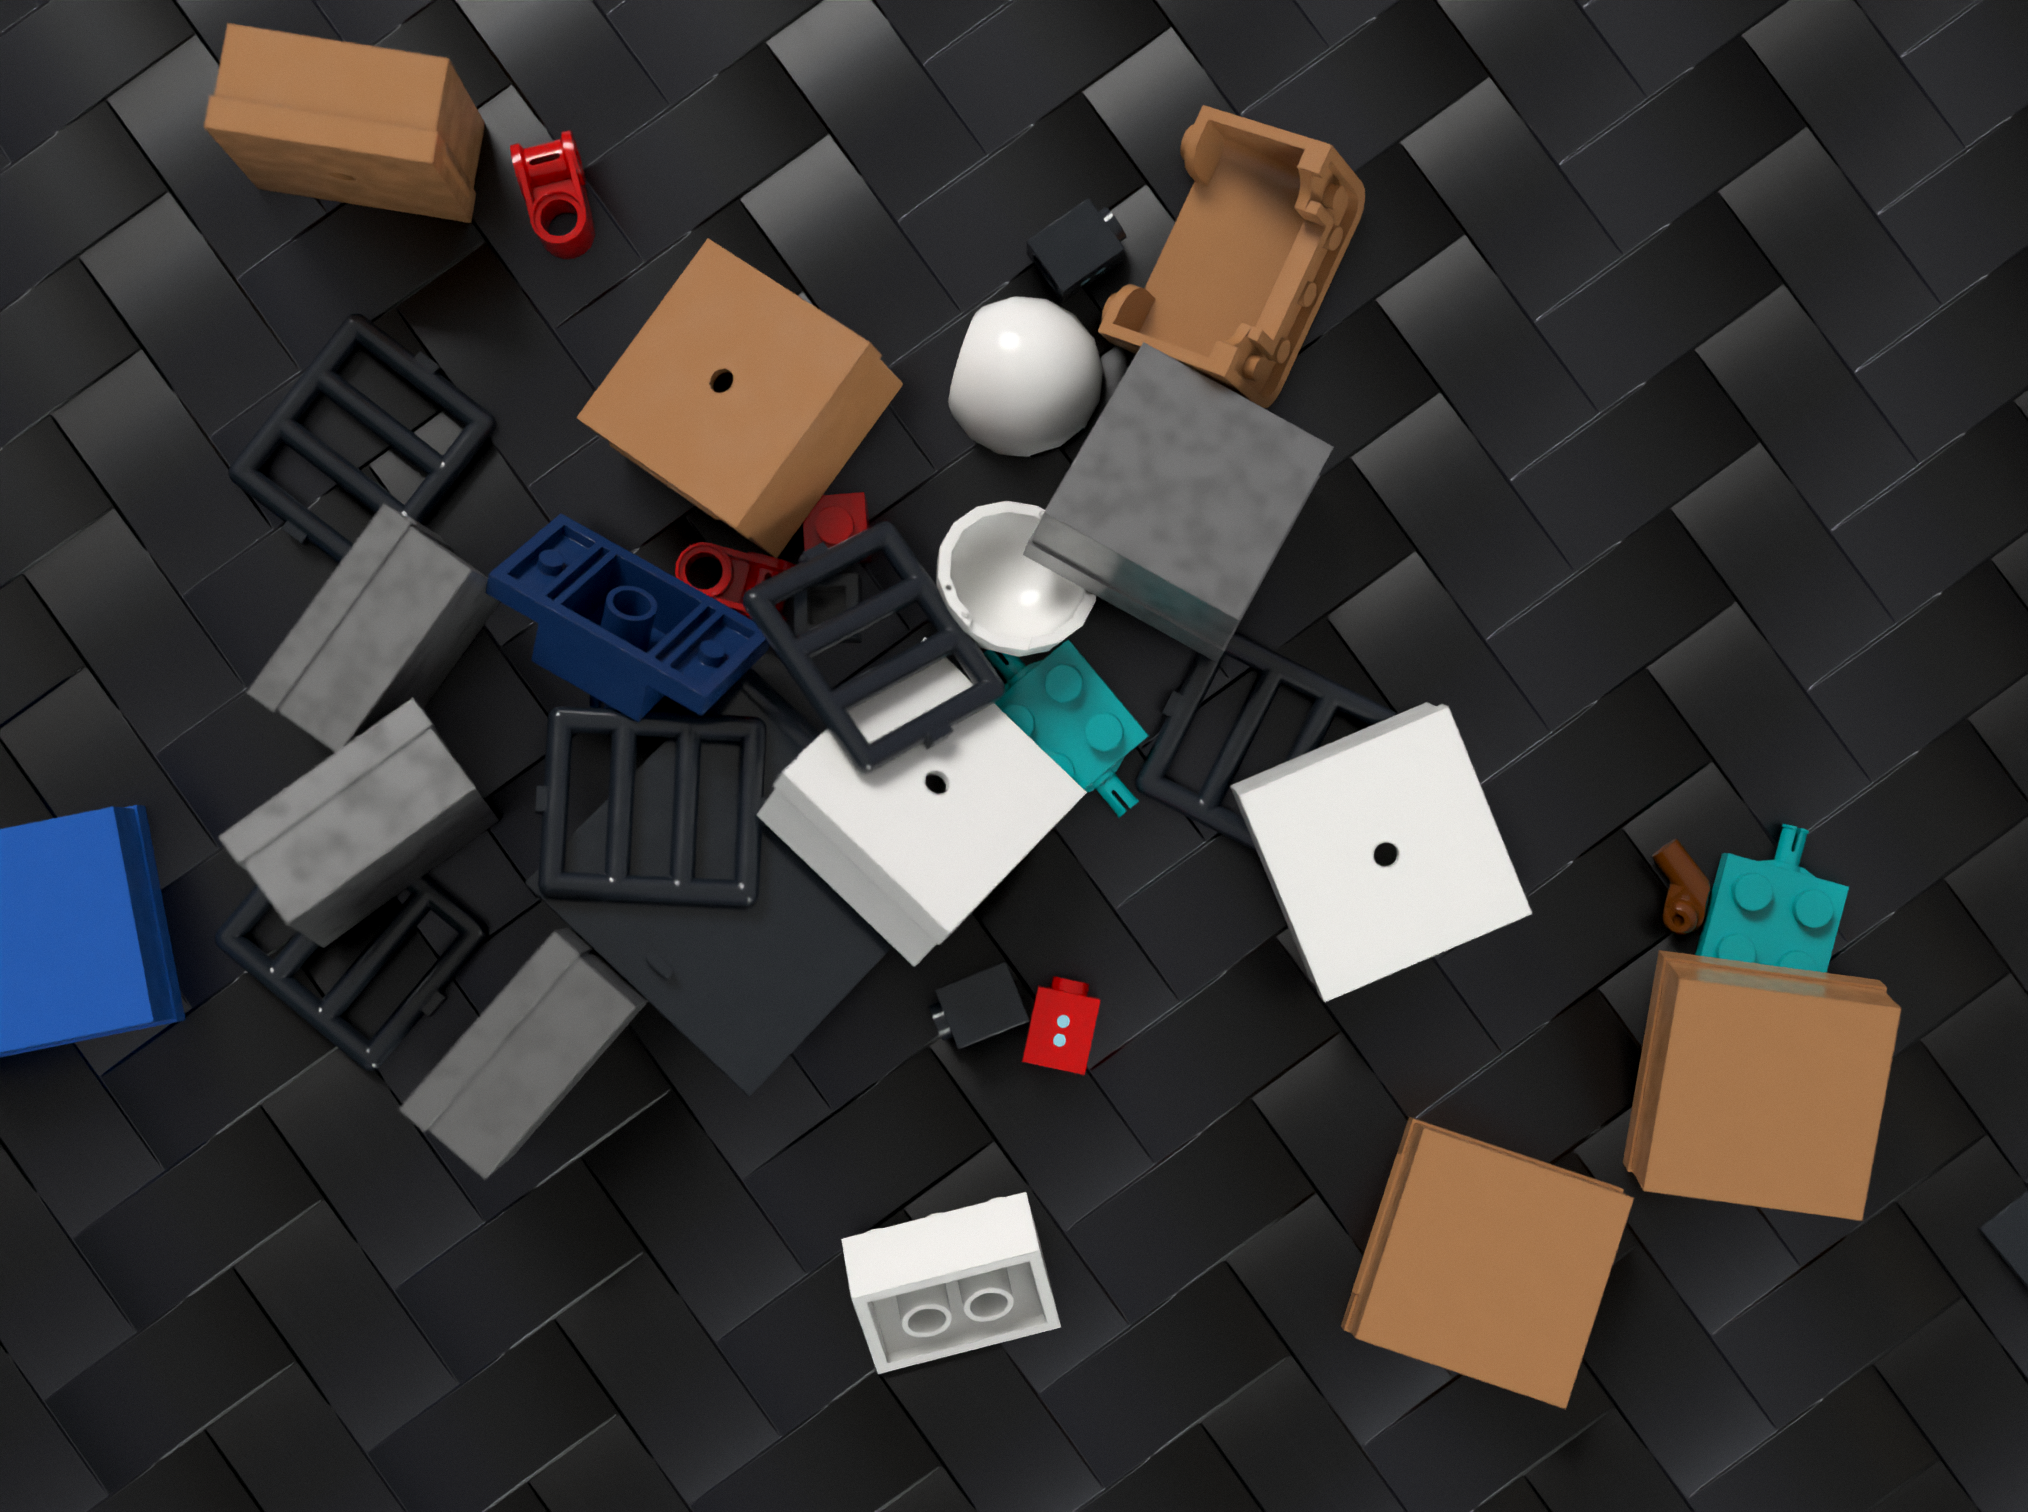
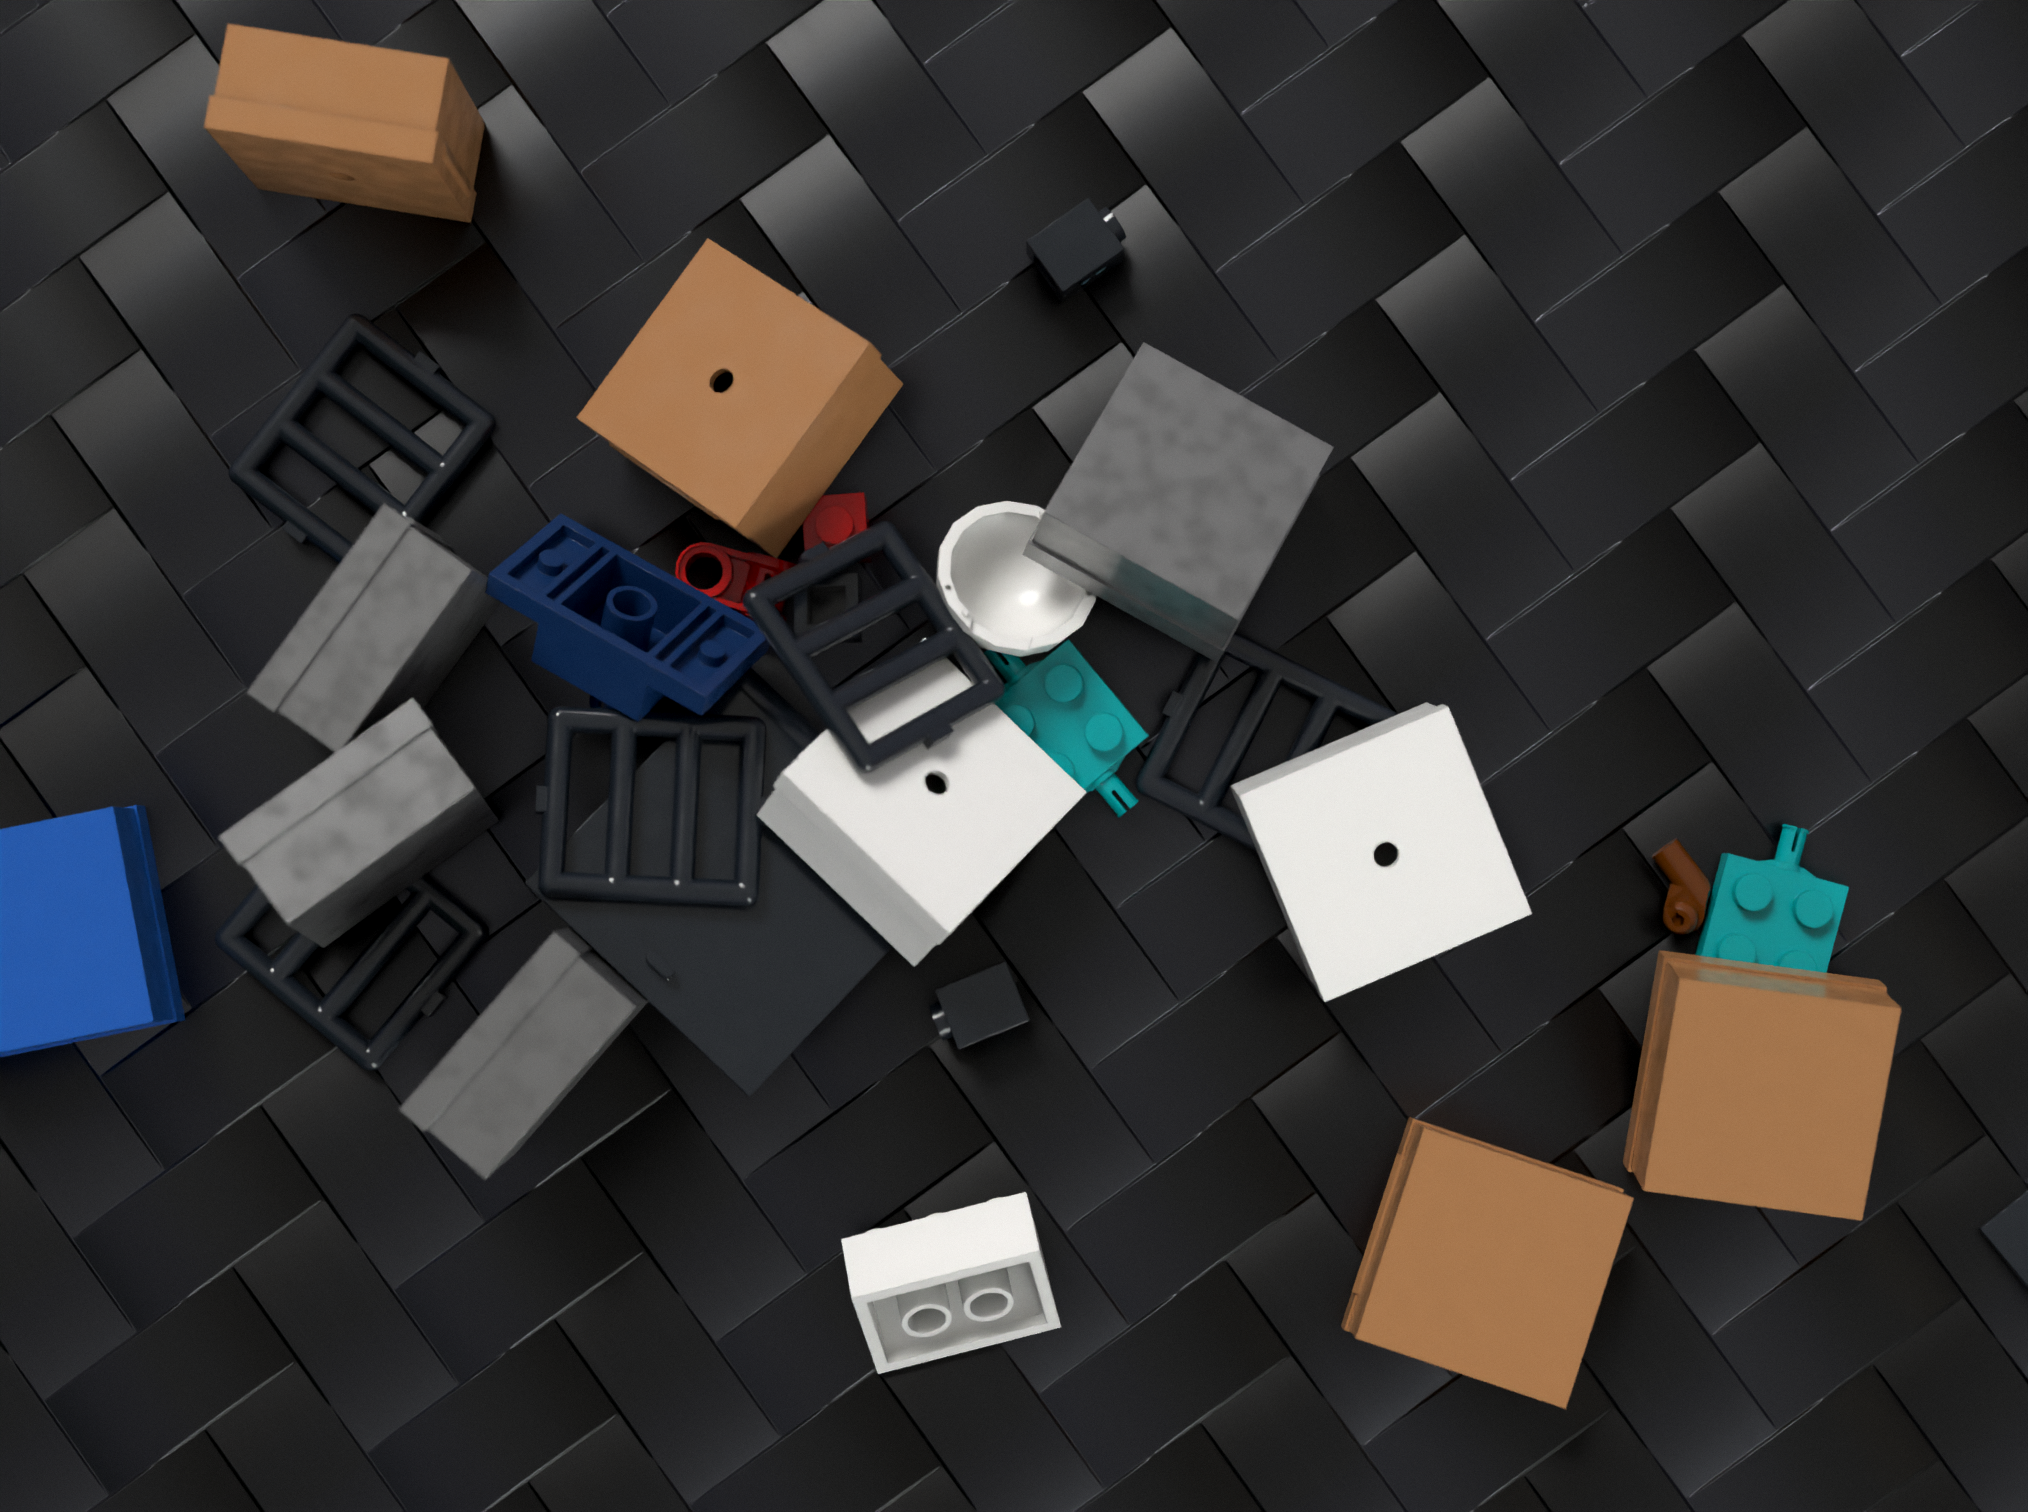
(554, 184): red piece -> none
(1025, 377): white cylinder -> none
(1062, 1026): red brick -> none
(1243, 255): medium nougat windscreen -> none

